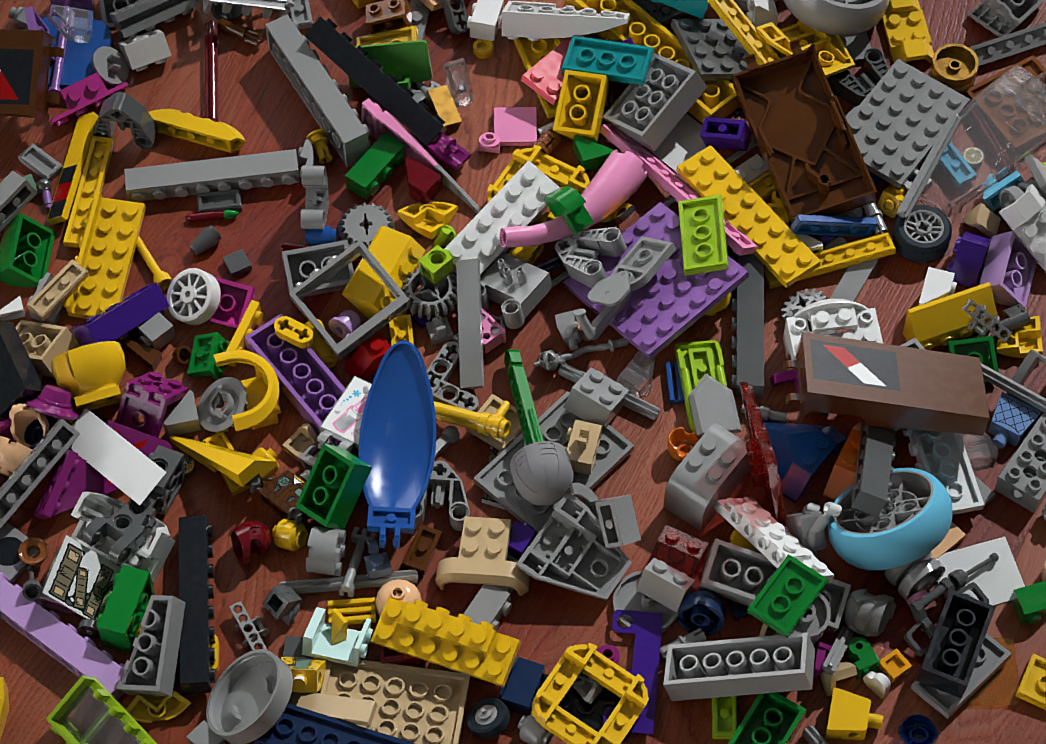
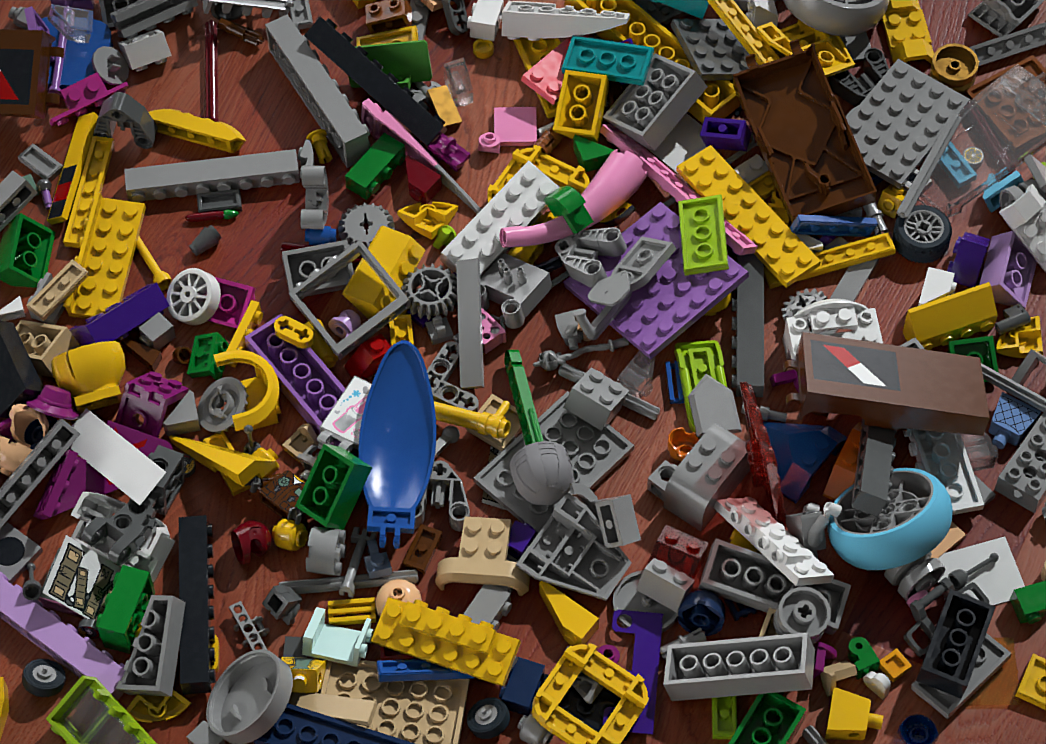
(27, 545): dark orange piece -> none
(43, 678): none -> black wheel
(237, 263): dark grey tile -> none
(251, 445): none -> dark grey hinge
(338, 627): yellow slope -> none
(415, 671): none -> blue tile
(433, 271): lime brick -> none
(573, 620): none -> yellow slope
(583, 445): tan brick -> none
(655, 483): none -> light grey brick
(787, 596): green tile -> none
(837, 650): light grey axle -> none
(867, 612): light grey helmet -> none
(977, 313): light grey piece -> none
(983, 220): tan tile -> none

